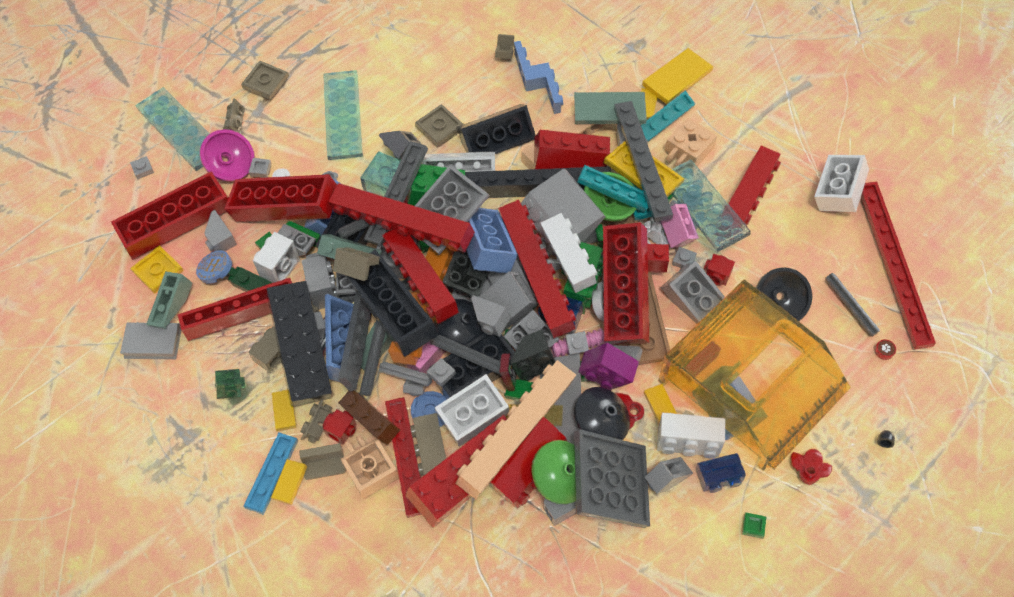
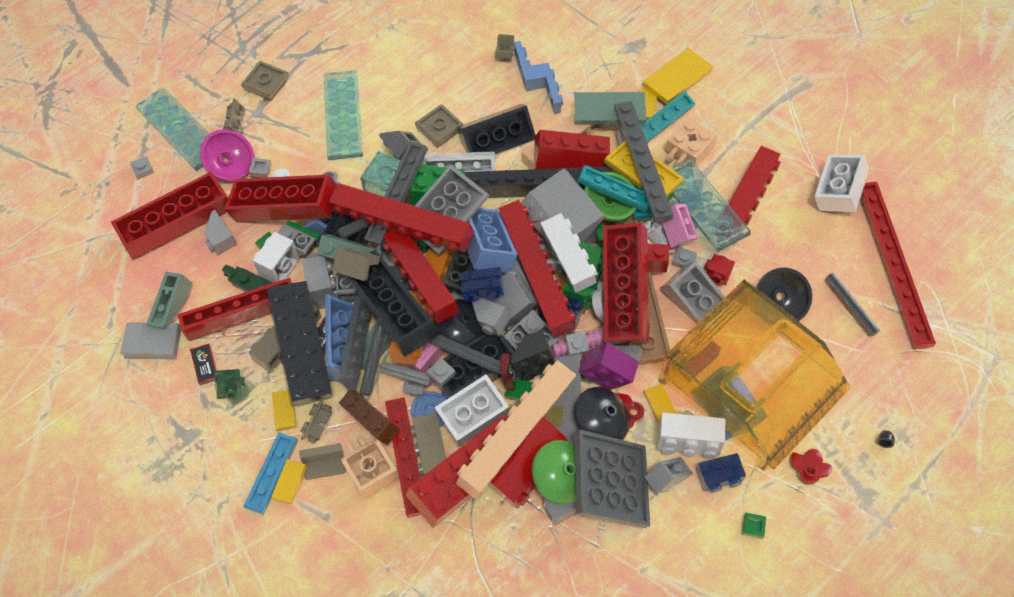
(153, 267): yellow tile -> none
(204, 363): none -> tile
(214, 266): medium blue tile -> none
(320, 322): light grey plate -> none
(339, 426): red brick -> none
(482, 284): none -> clear blue brick
(885, 349): tile -> none

